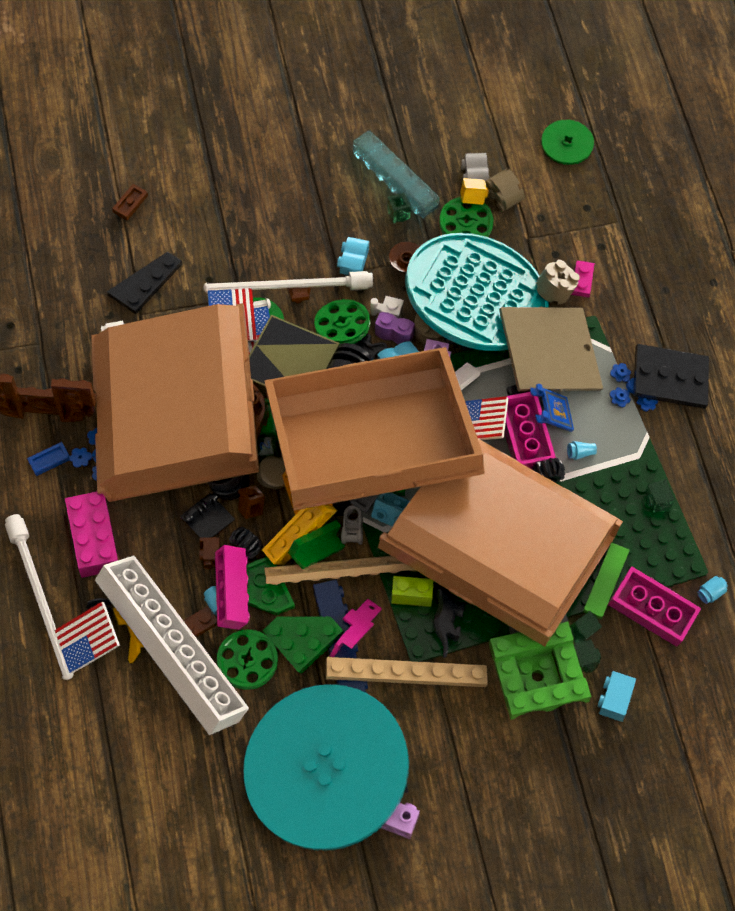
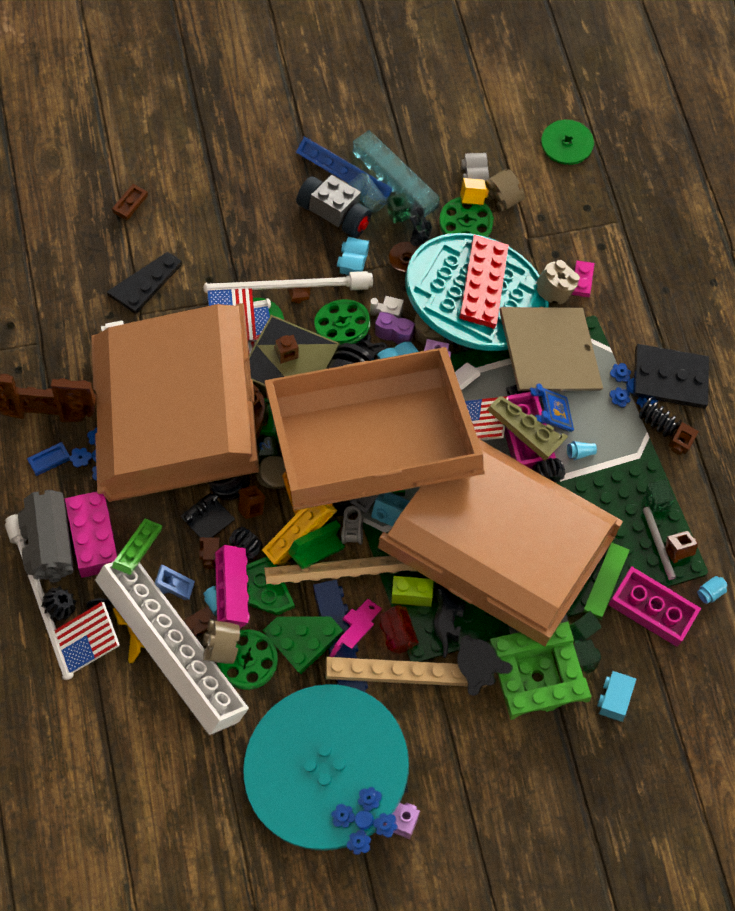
(46, 528): none -> dark grey brick
(58, 603): none -> black gear
(137, 546): none -> bright green tile
(174, 582): none -> medium blue slope
(221, 642): none -> dark tan brick
(284, 345): none -> reddish brown brick
(335, 164): none -> blue plate
(335, 203): none -> brick
(364, 820): none -> blue plant
(370, 193): none -> clear light blue brick
(398, 629): none -> clear red brick
(422, 227): none -> black hinge
(479, 663): none -> black tile
(484, 281): none -> plate
(537, 436): none -> olive wing
(659, 418): none -> black piece
(659, 543): none -> light grey bar
(680, 546): none -> reddish brown brick
(686, 435): none -> reddish brown brick

